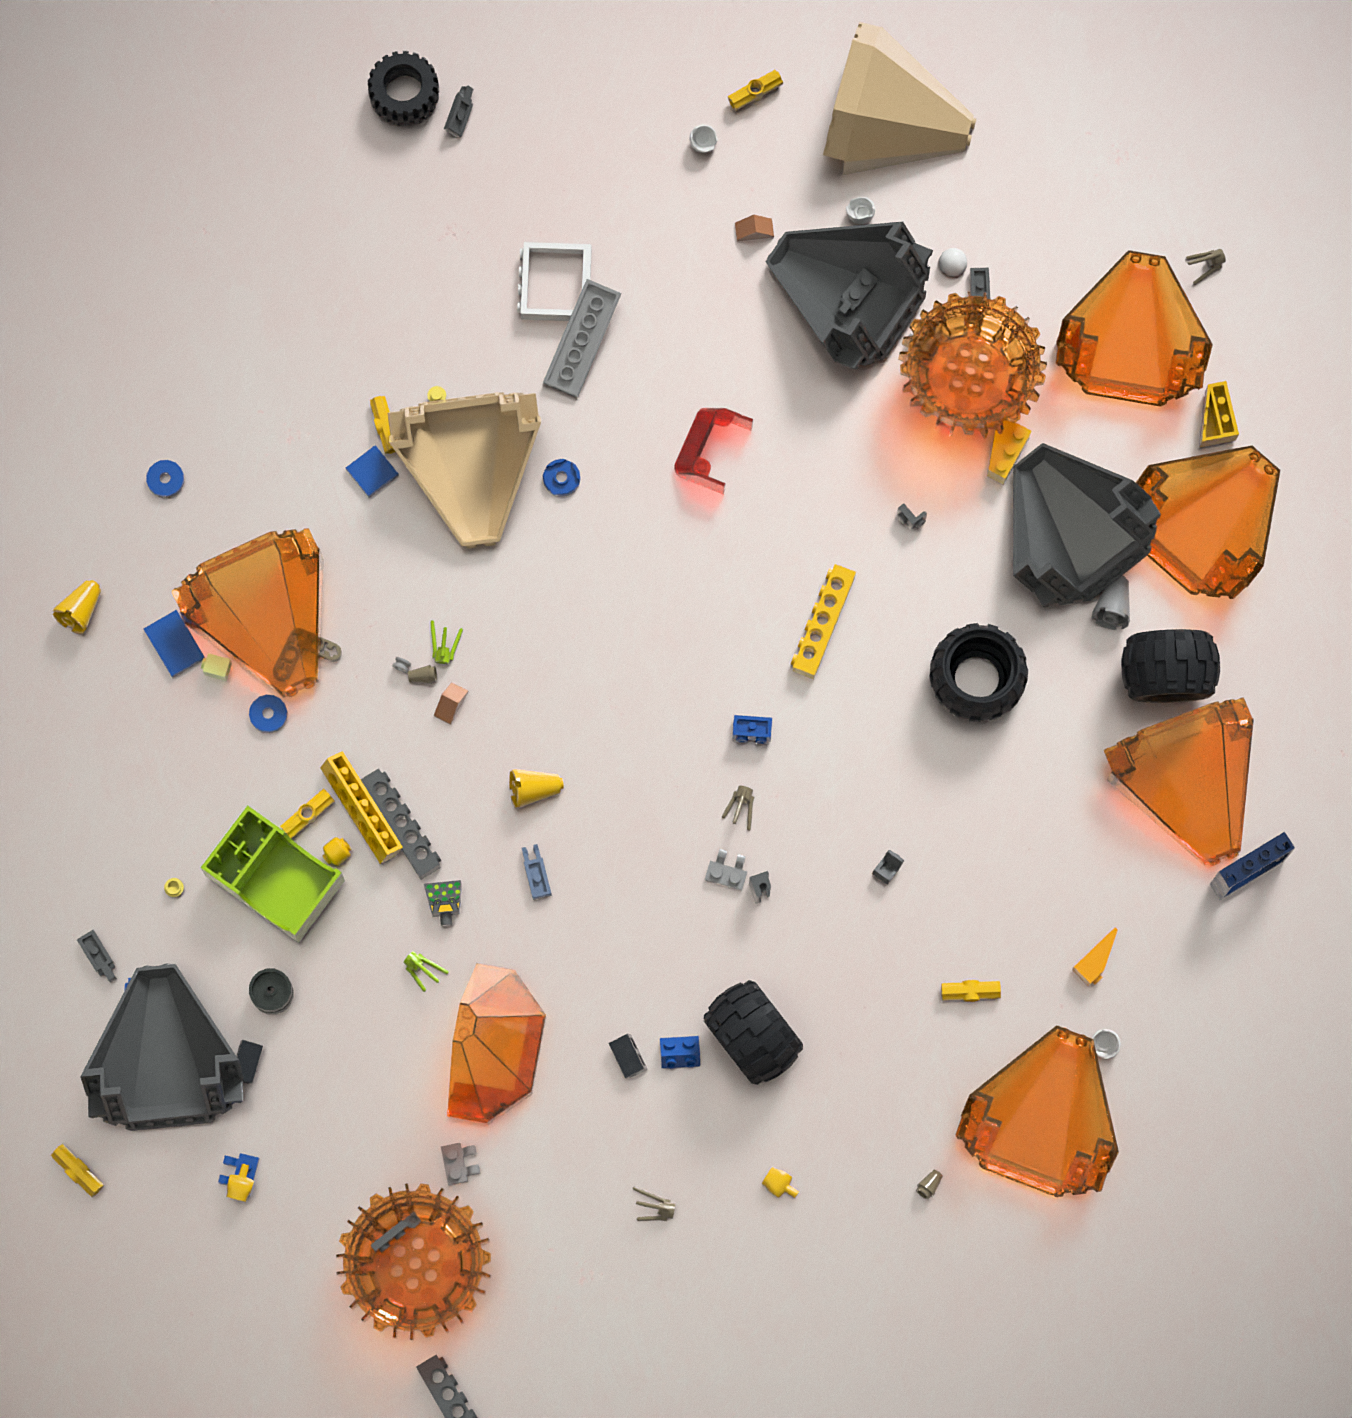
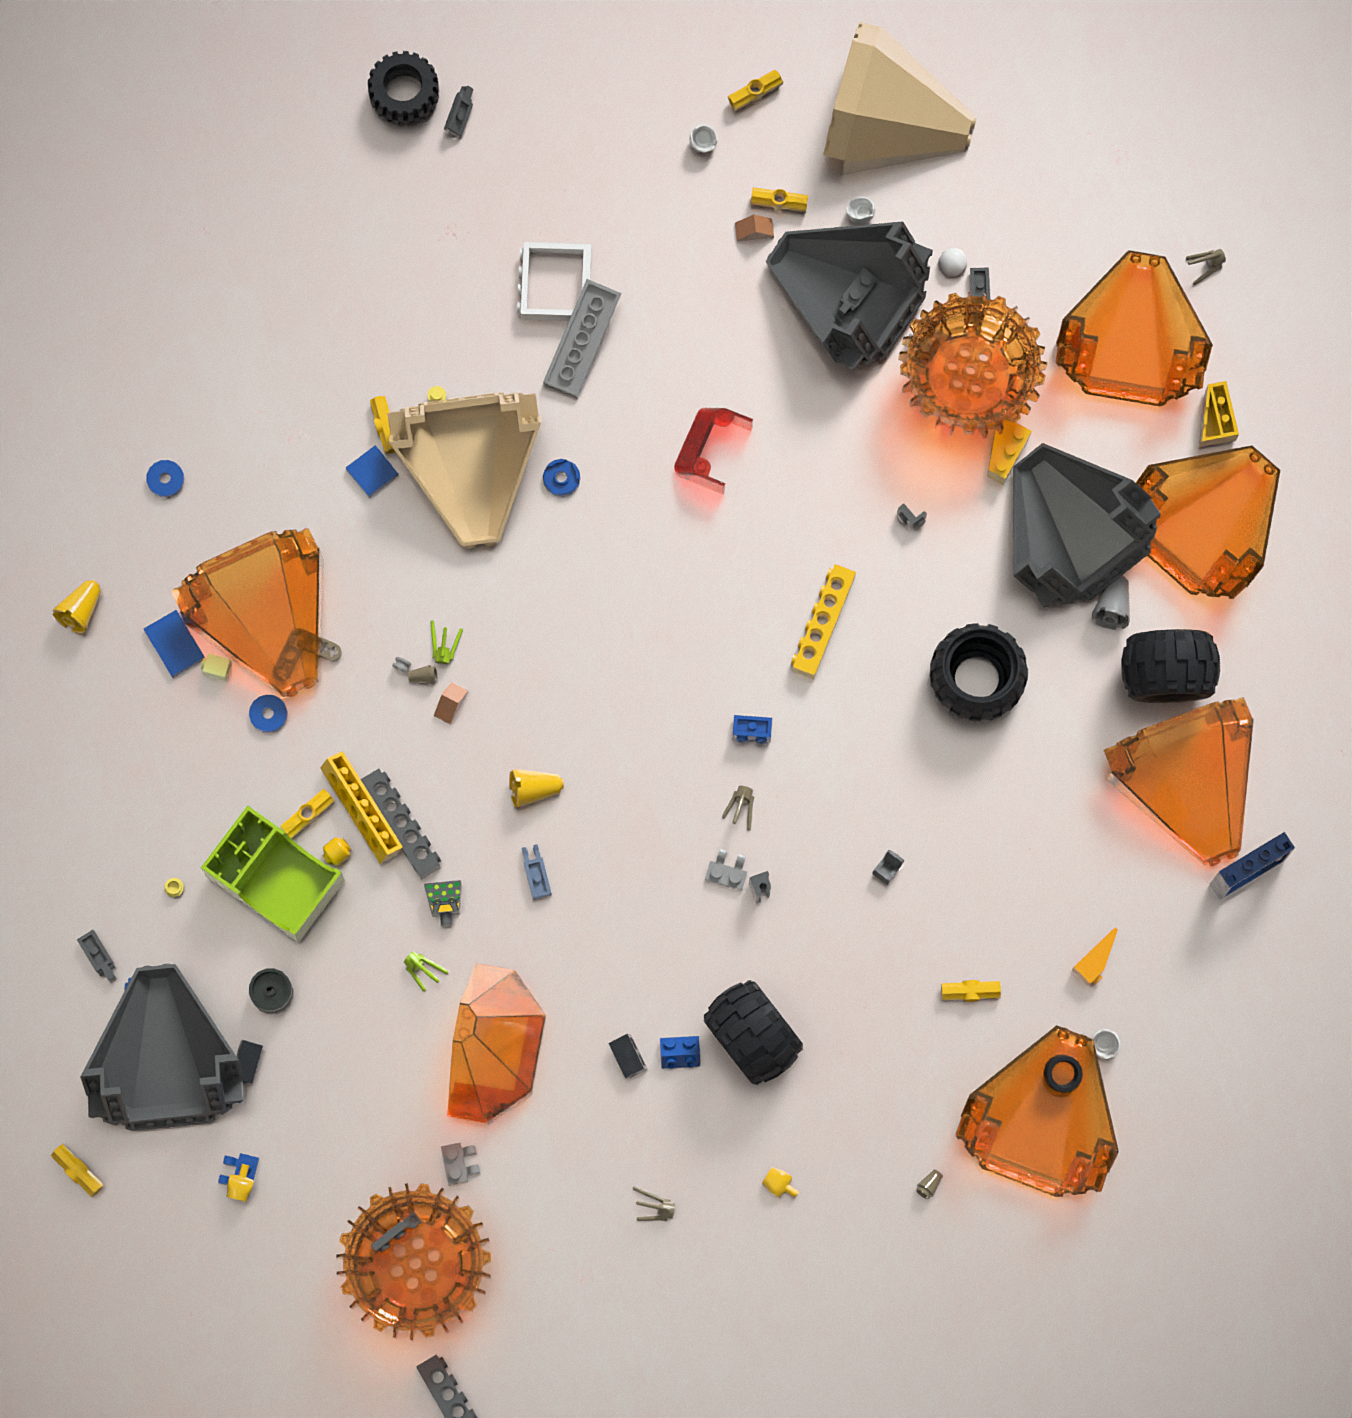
(791, 201): none -> yellow piece
(1078, 1073): none -> black tyre

